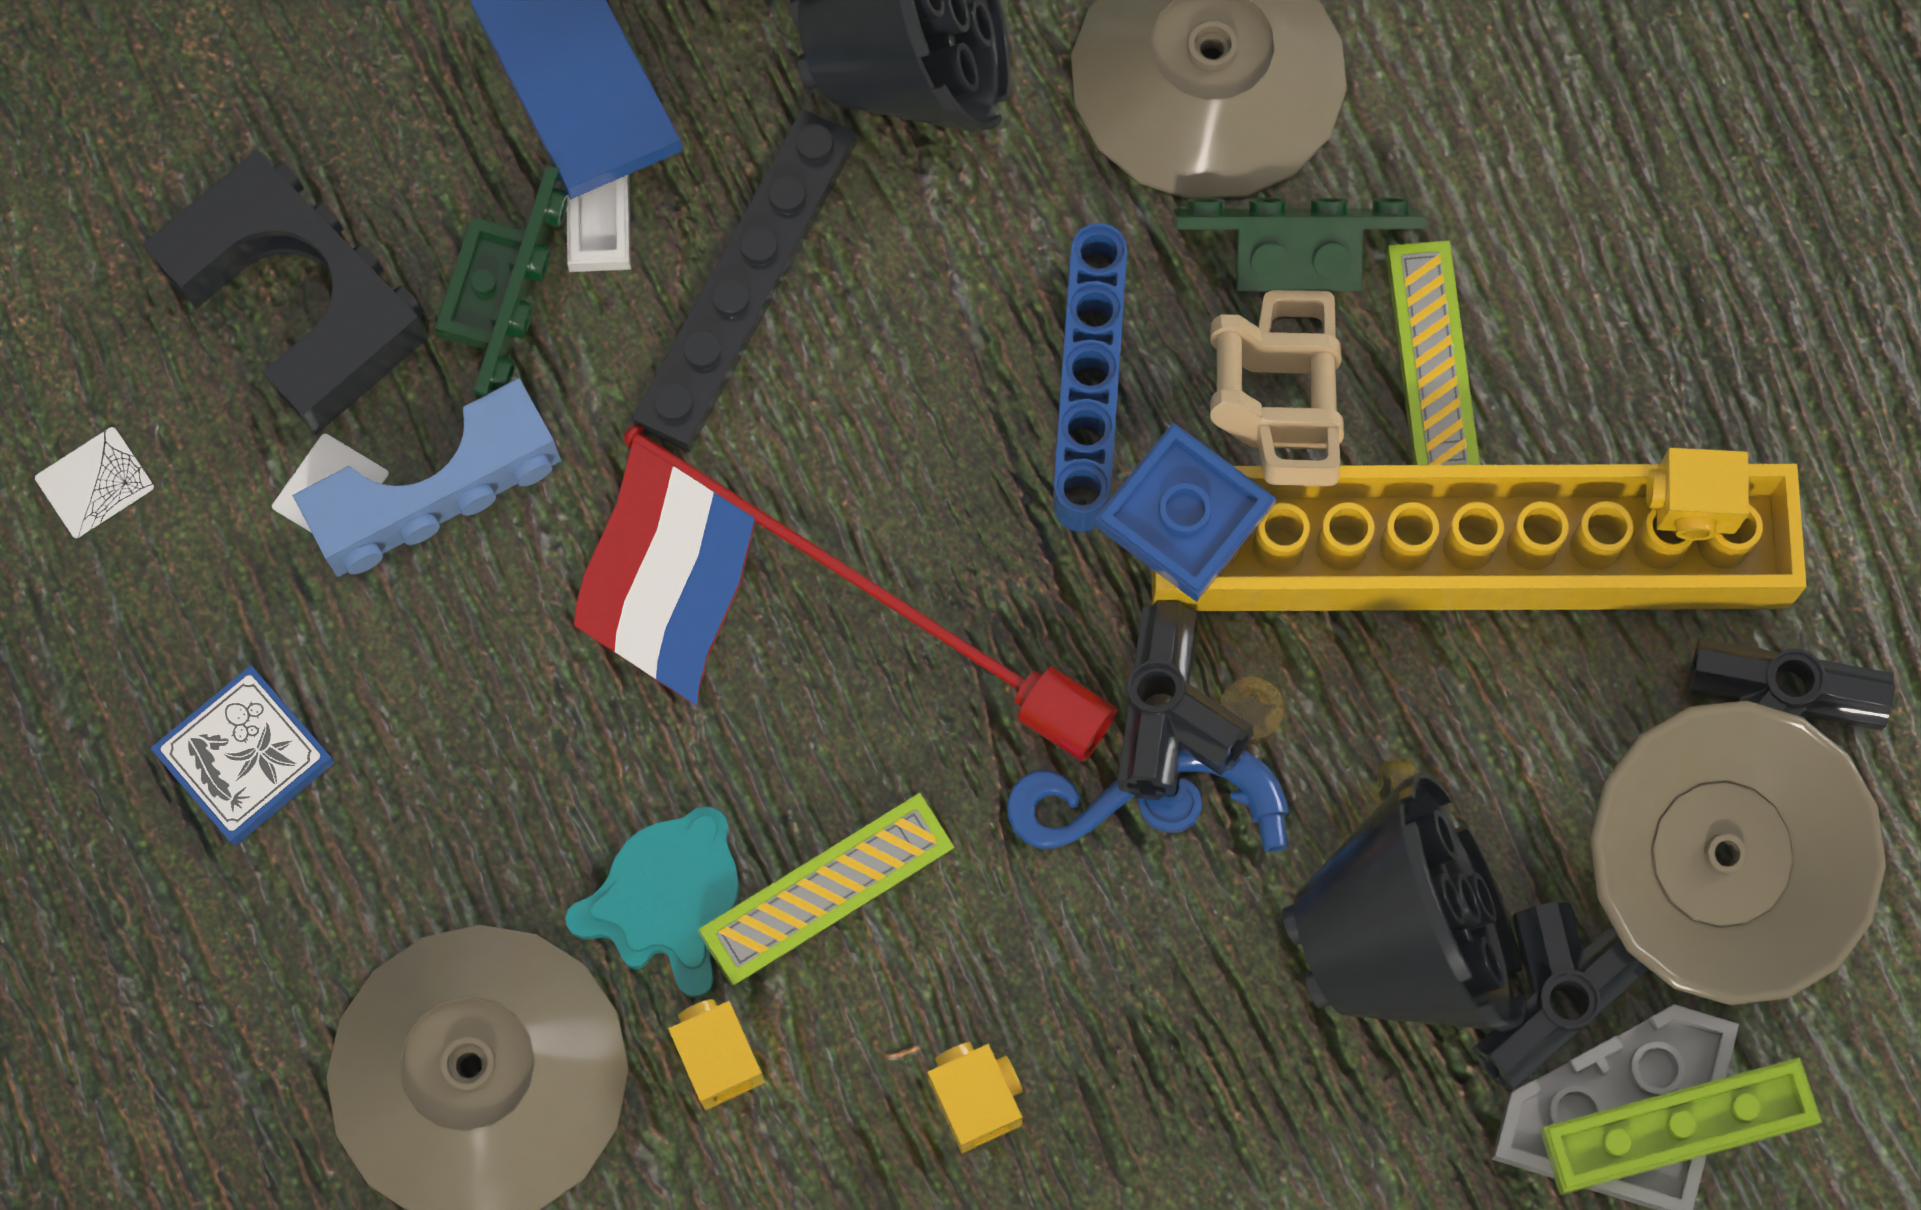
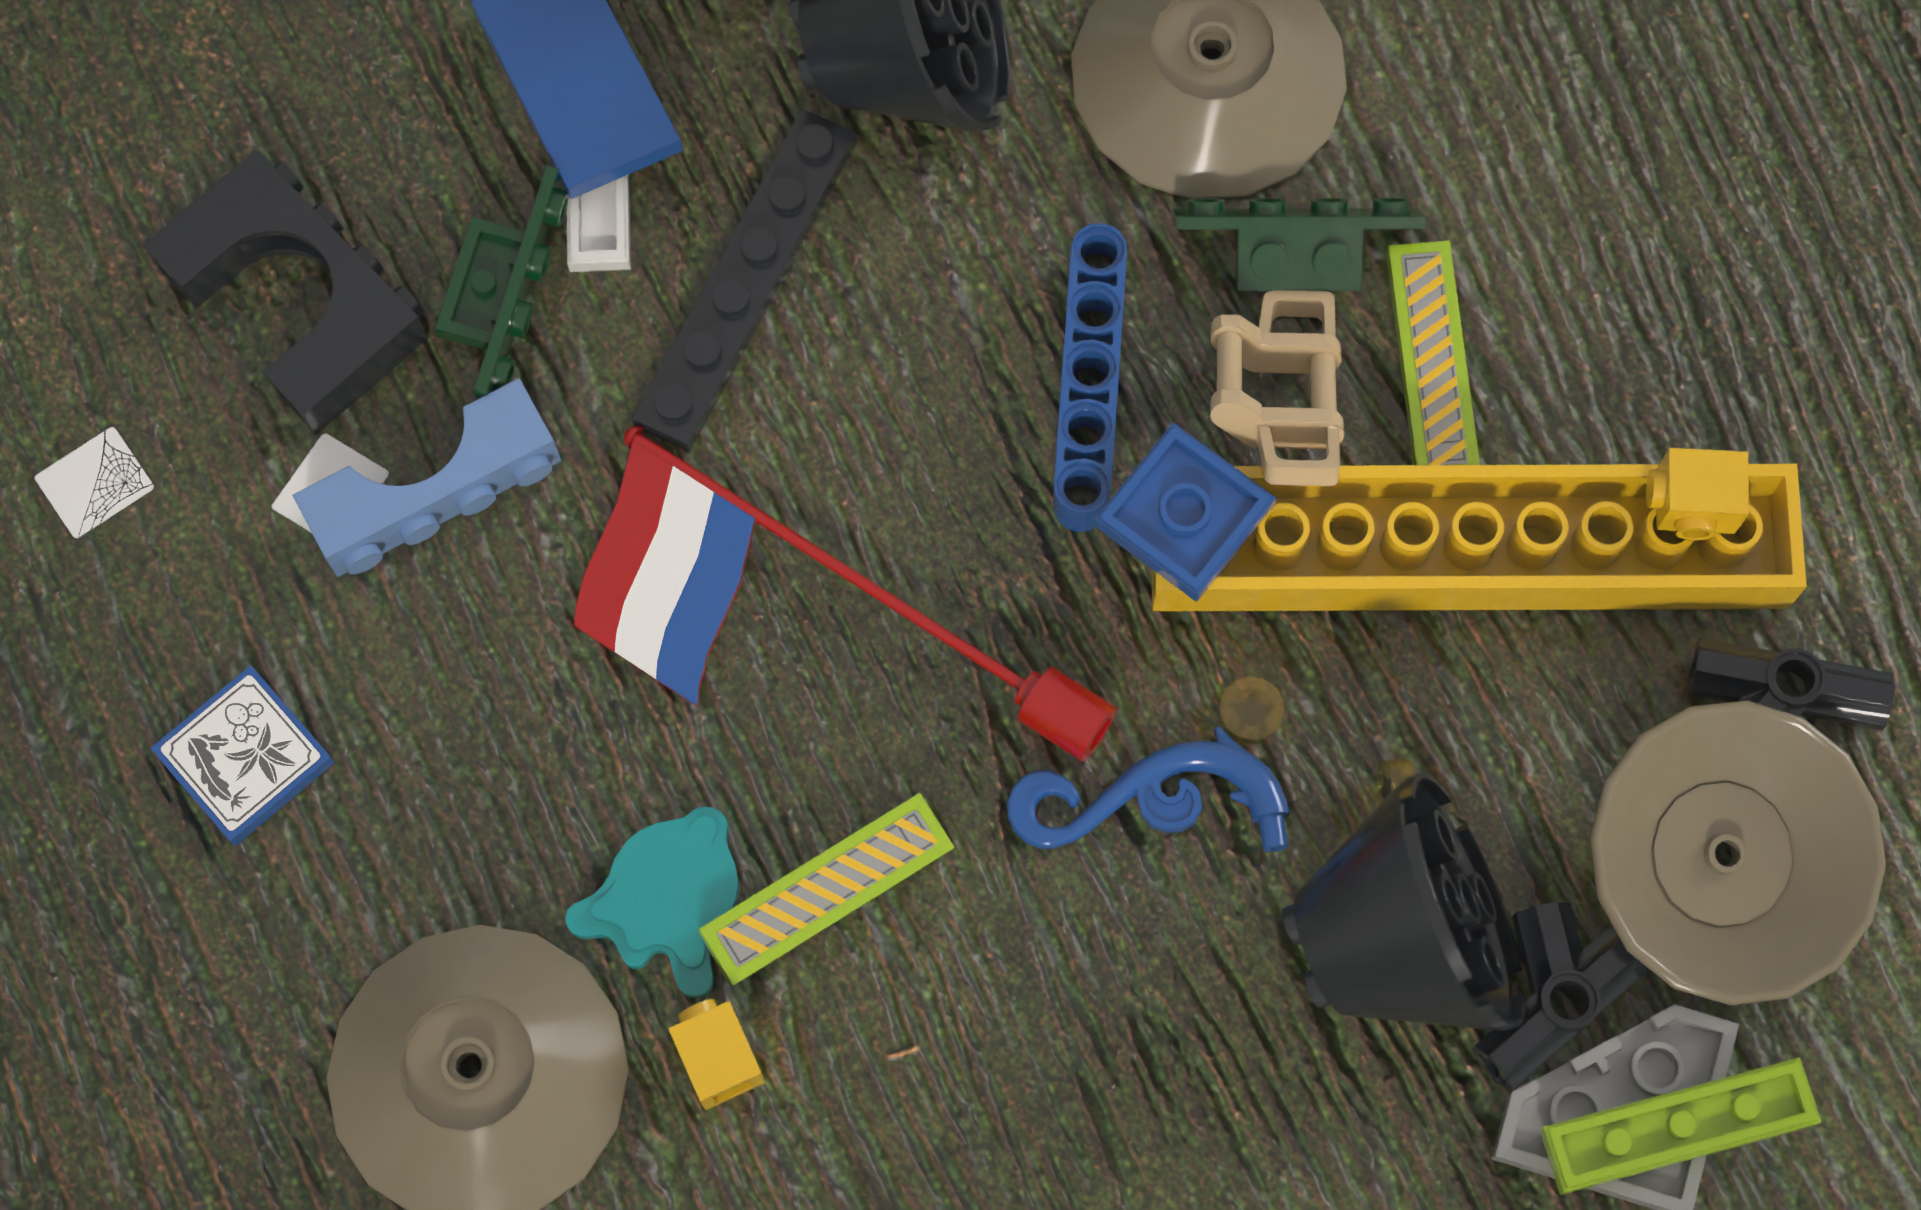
(976, 1094): yellow brick -> none
(1184, 723): black piece -> none

